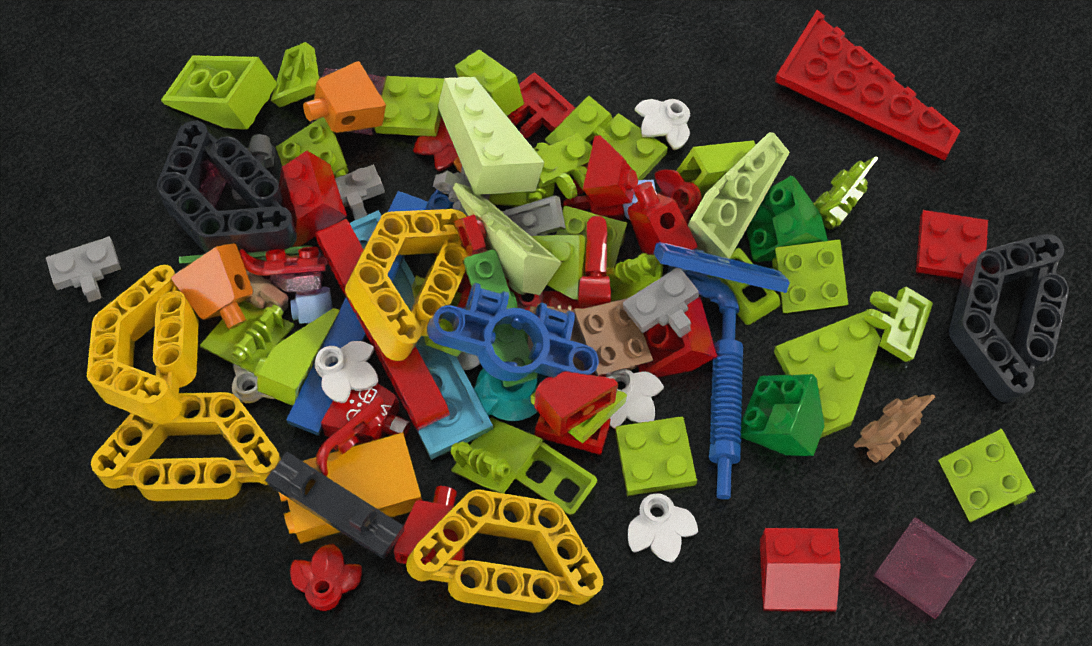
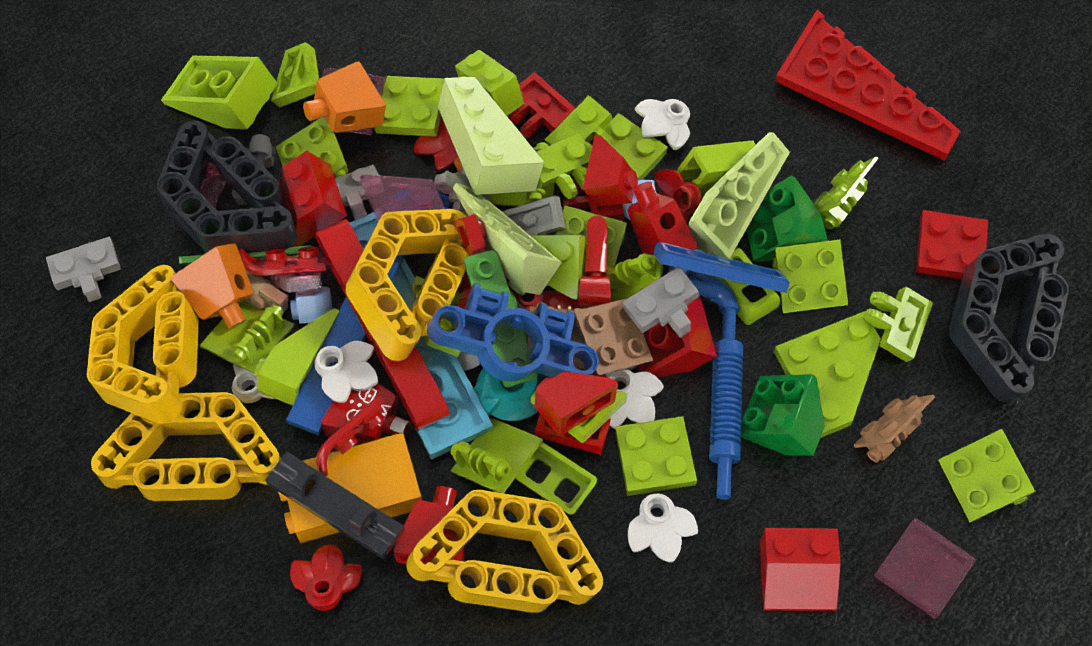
(400, 194): none -> clear pink wing

